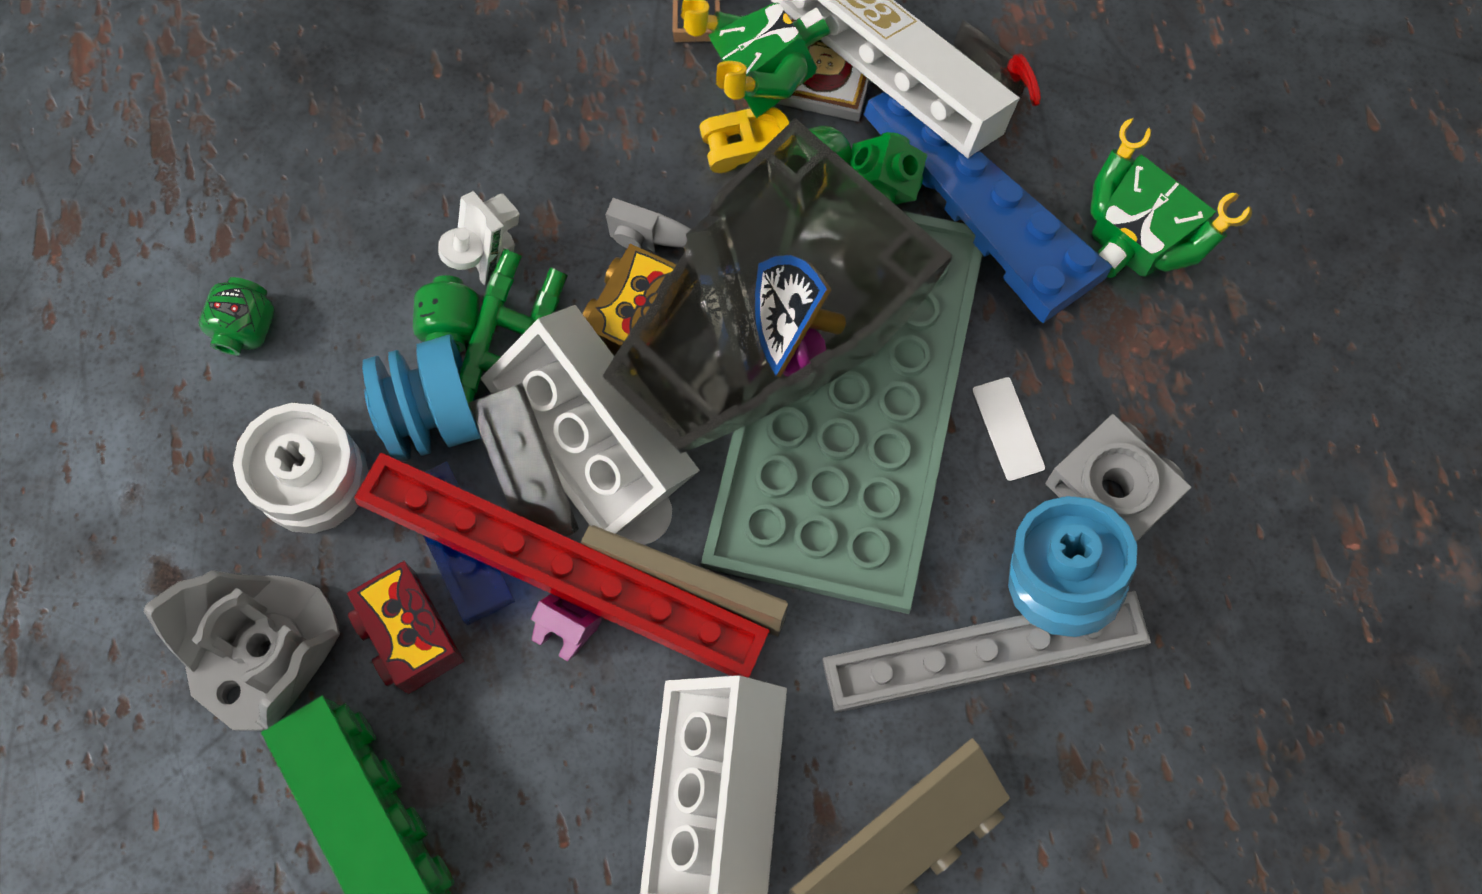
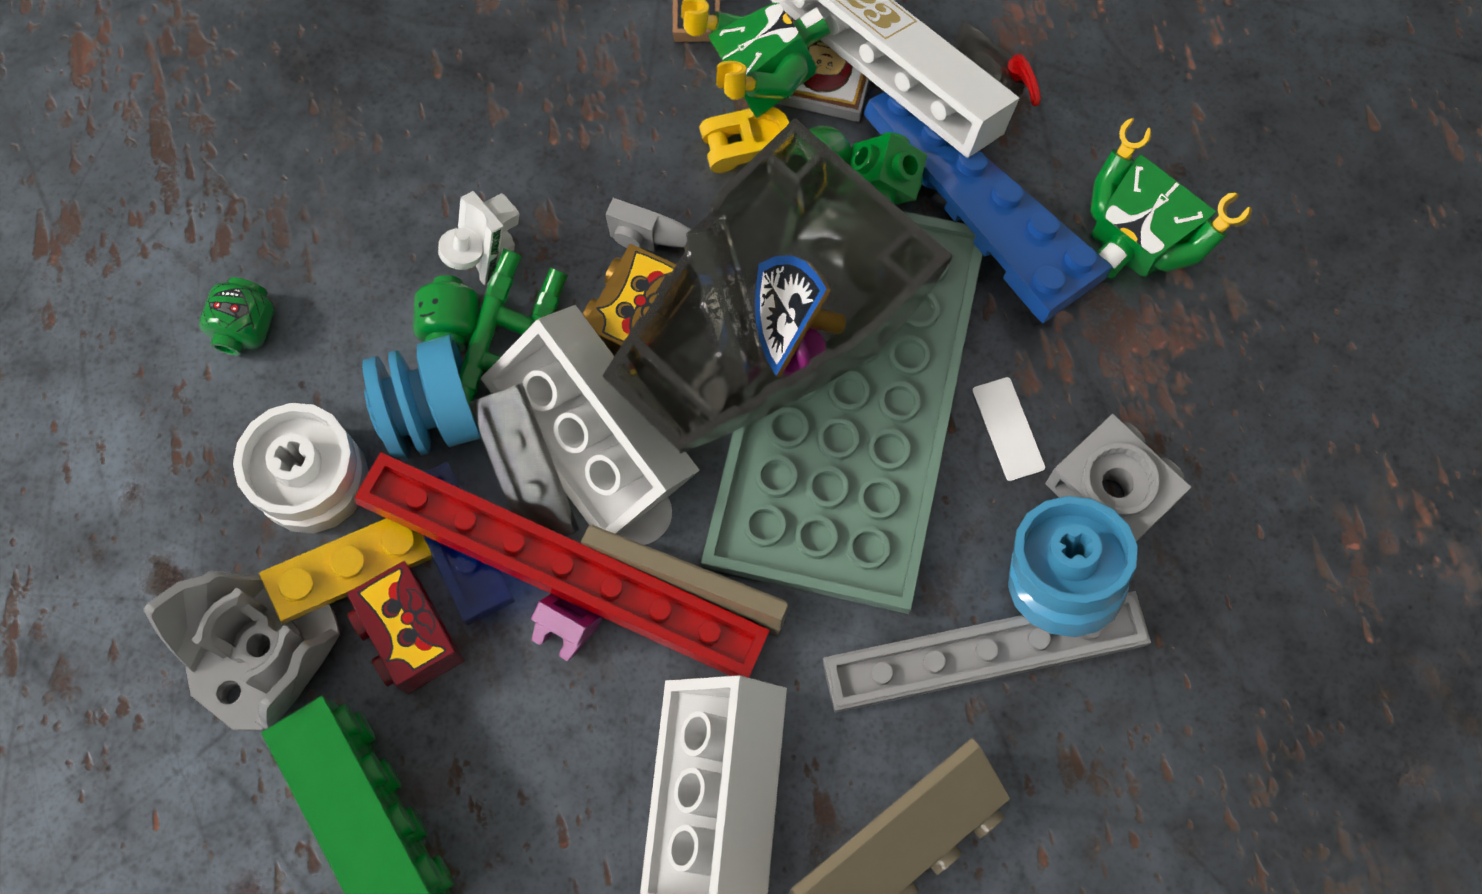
(339, 567): none -> yellow plate

